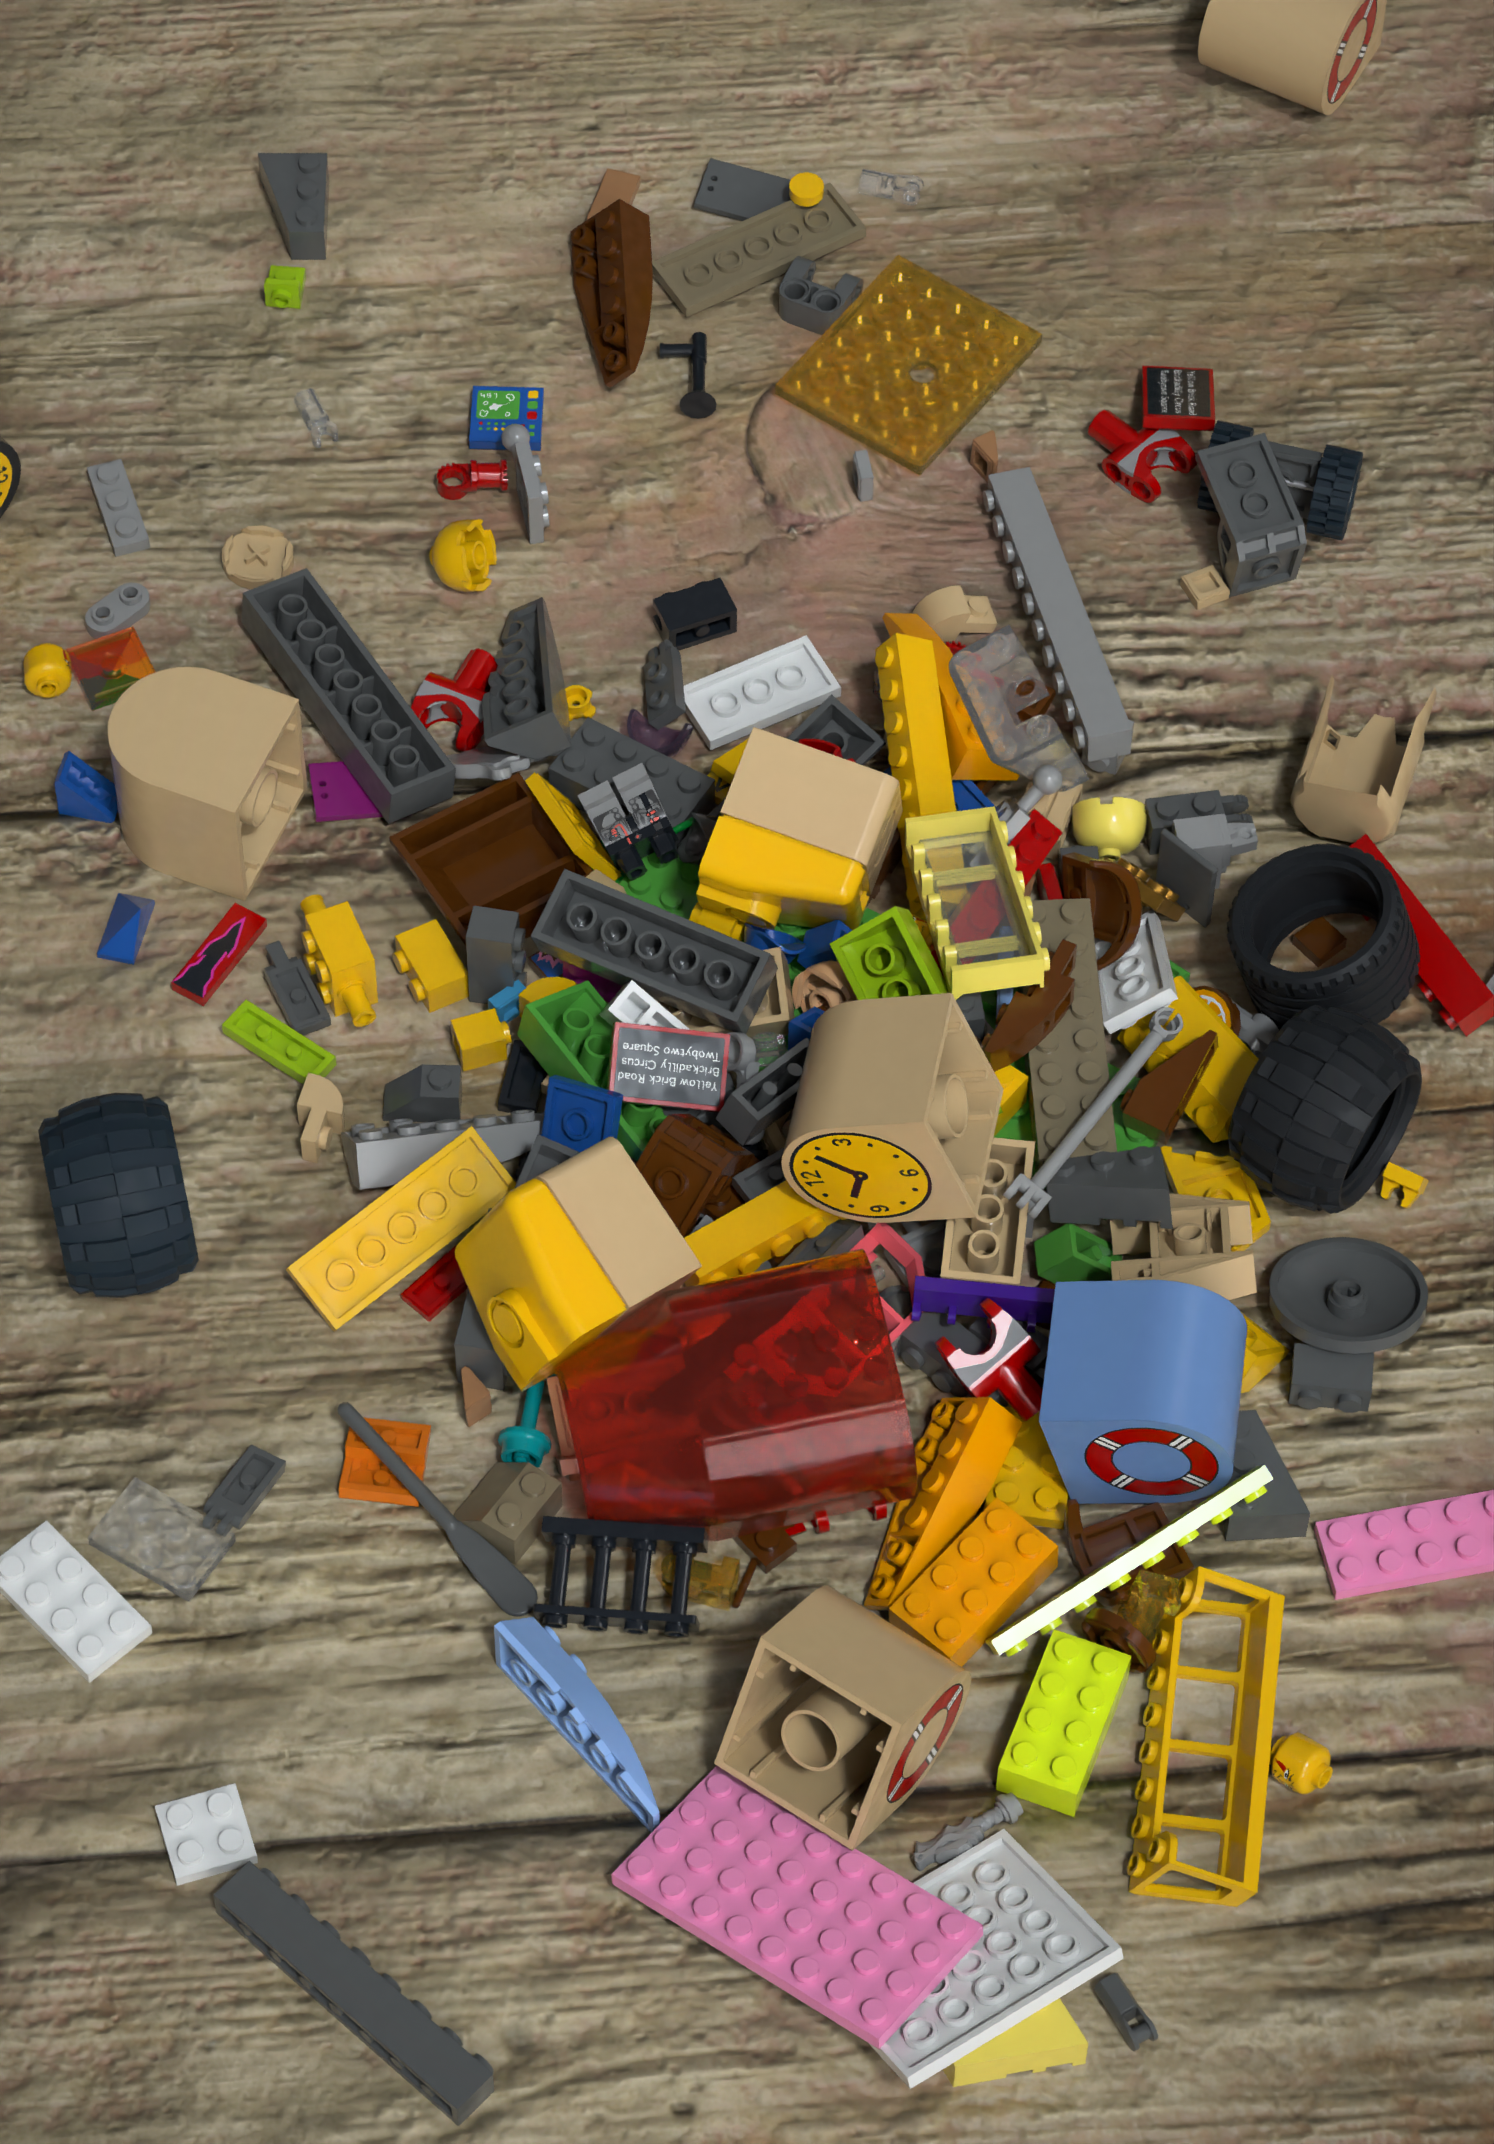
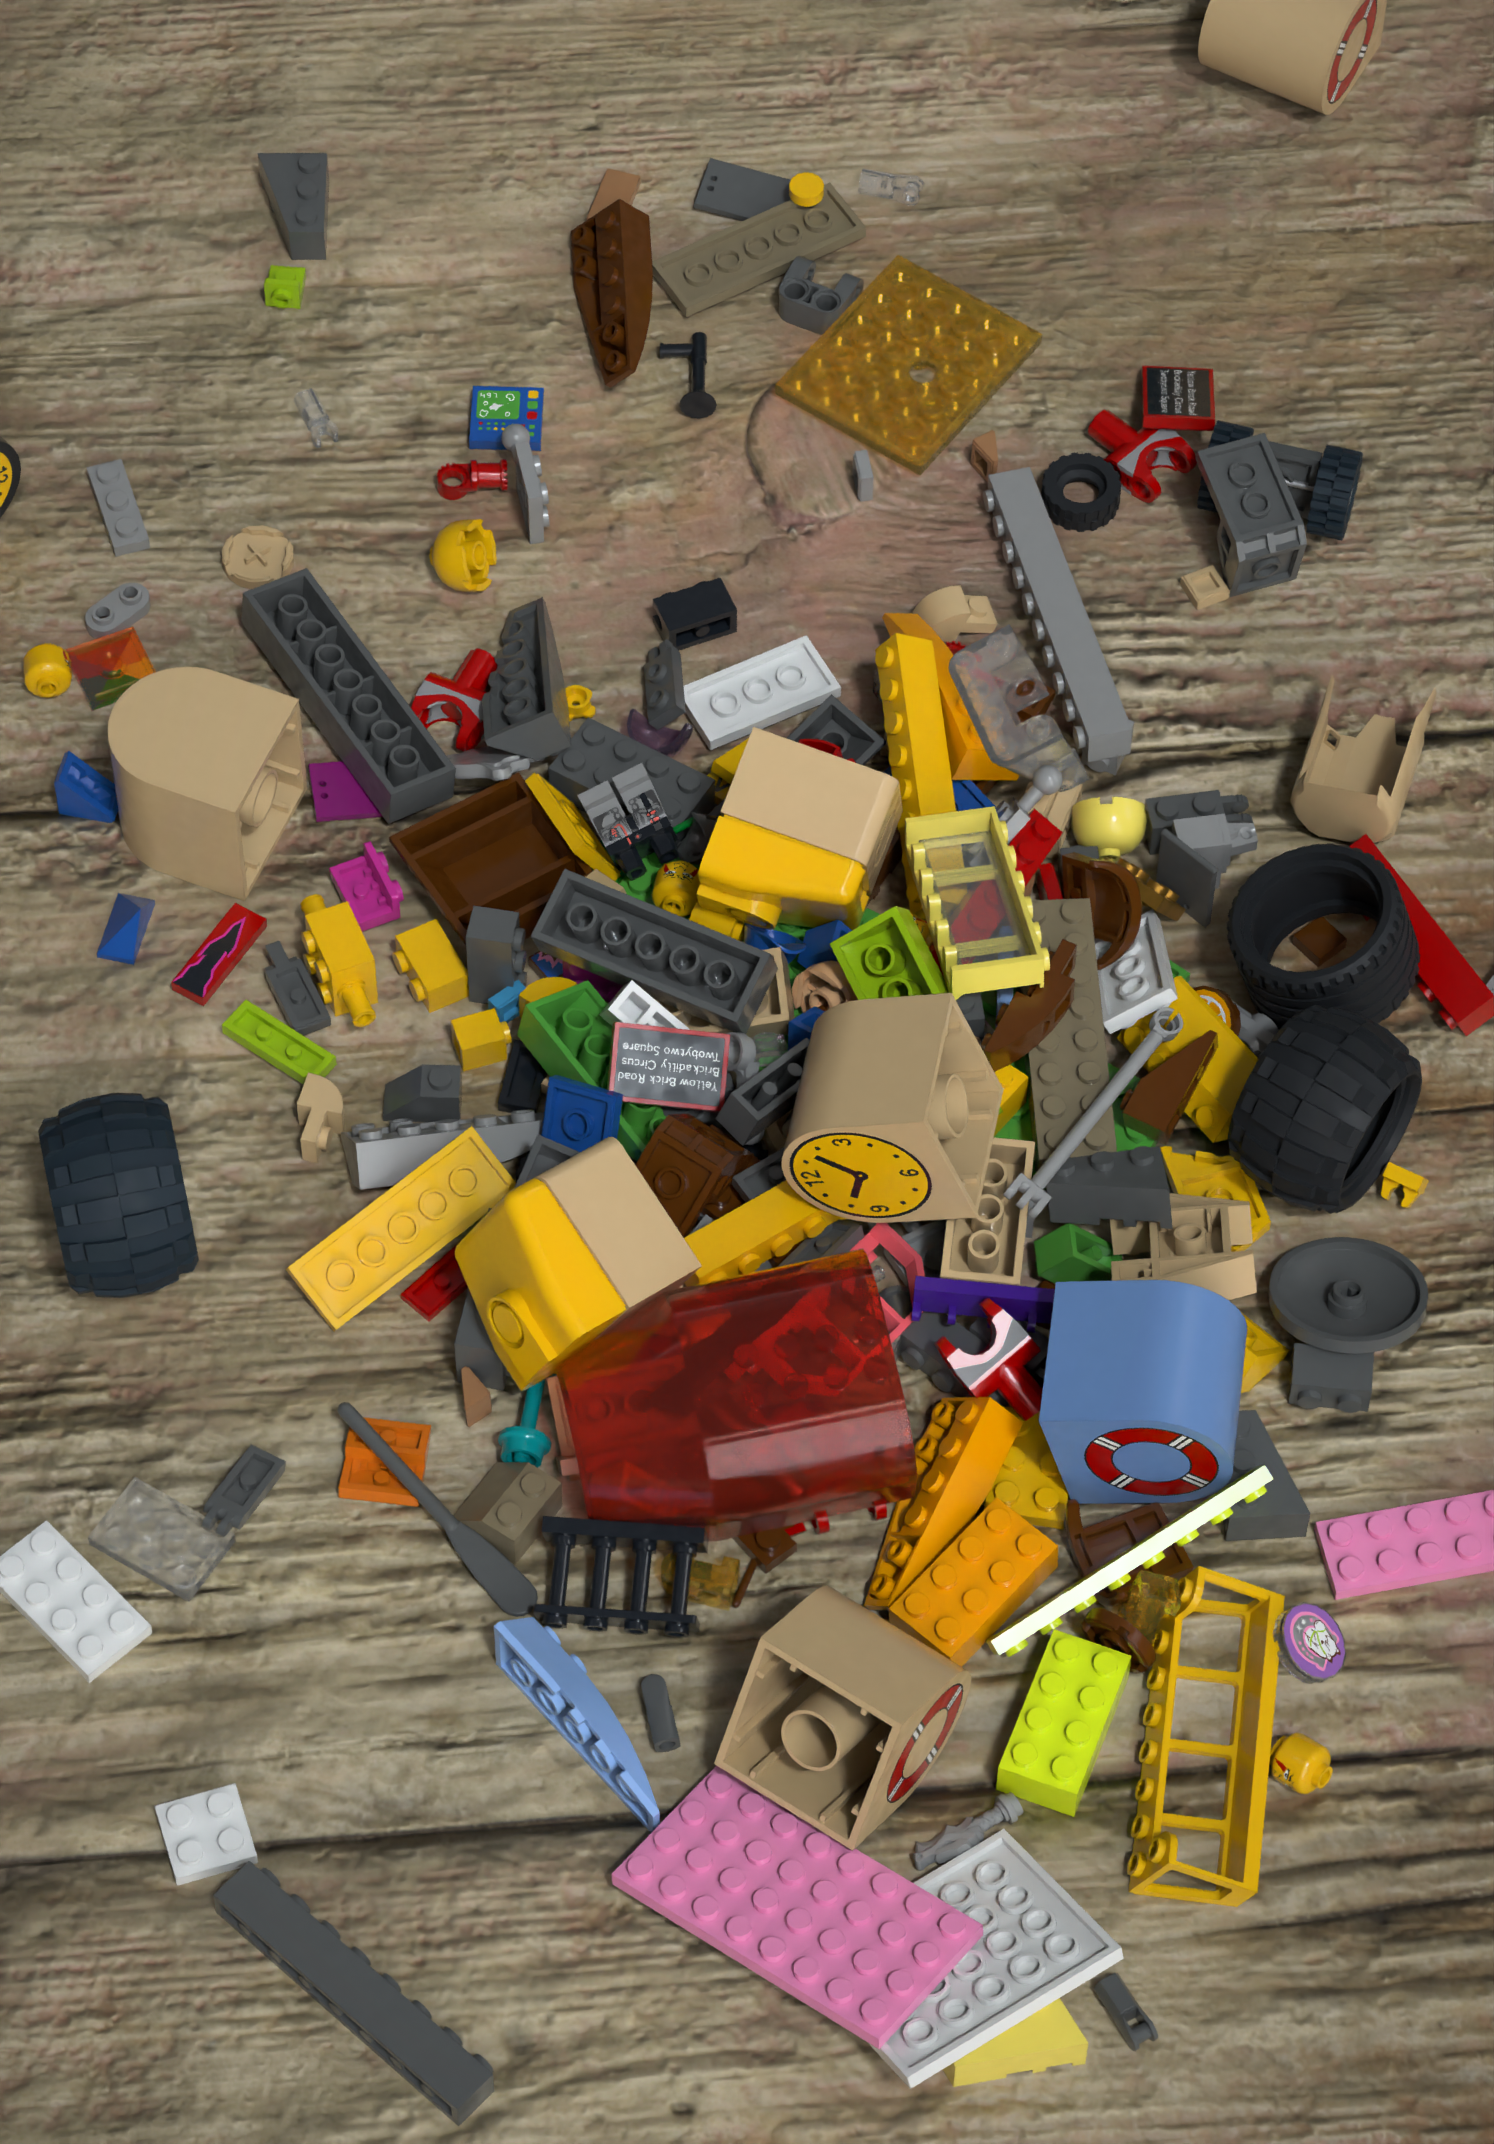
(368, 888): none -> dark pink bracket
(660, 1714): none -> dark grey bar
(676, 888): none -> yellow head
(1081, 469): none -> black tyre
(1309, 1643): none -> tile

